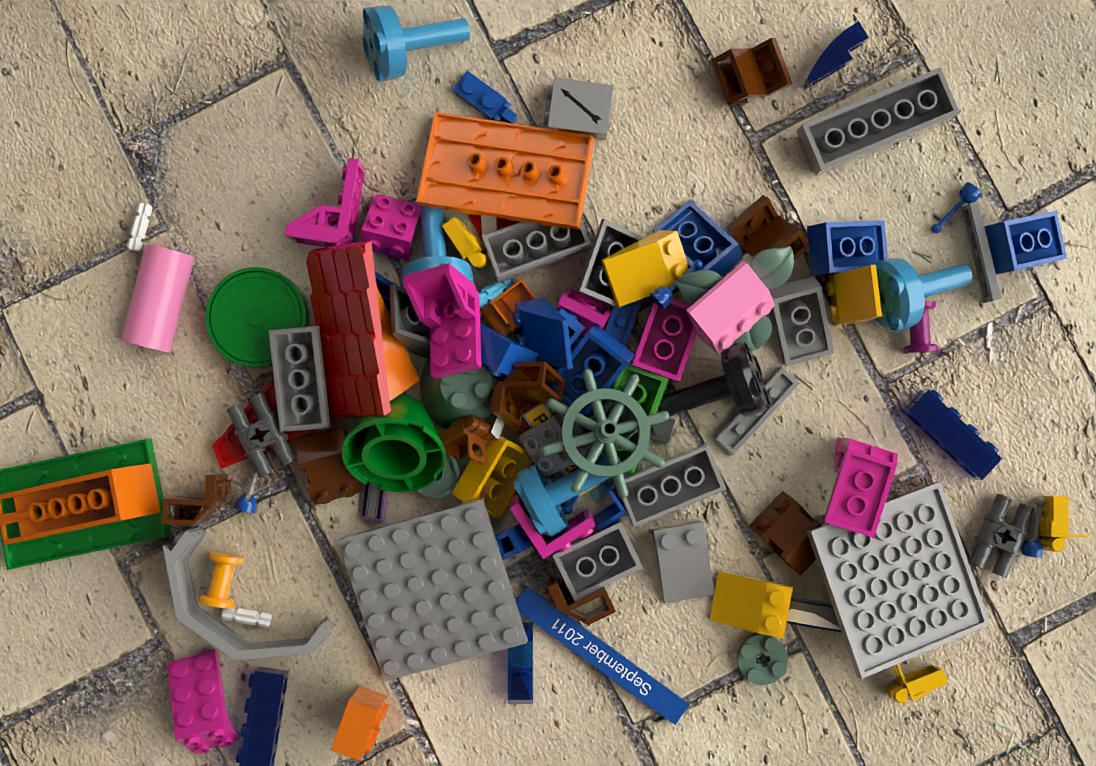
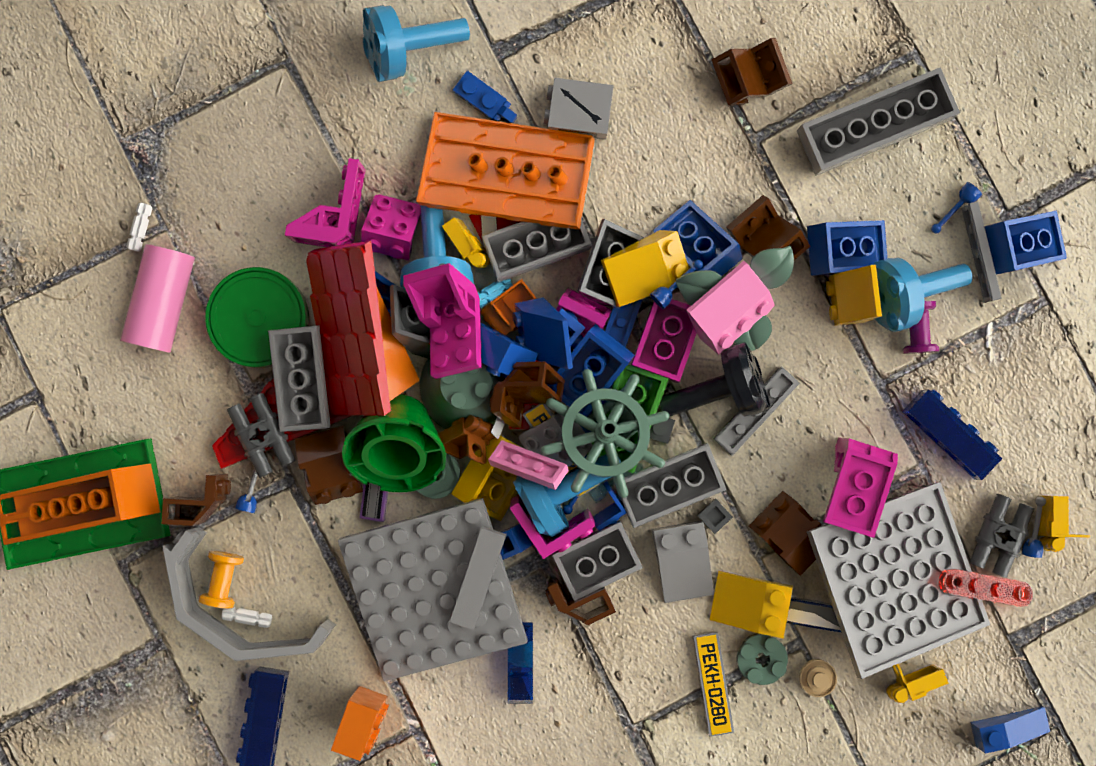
(199, 703): dark pink bracket -> none
(477, 578): none -> light grey tile
(528, 465): none -> bright pink plate
(601, 655): blue tile -> none
(713, 684): none -> tile
(715, 516): none -> dark grey plate
(801, 321): light grey slope -> none
(818, 678): none -> tan plate
(837, 54): clear blue slope -> none
(985, 587): none -> clear red plate
(1009, 729): none -> blue slope

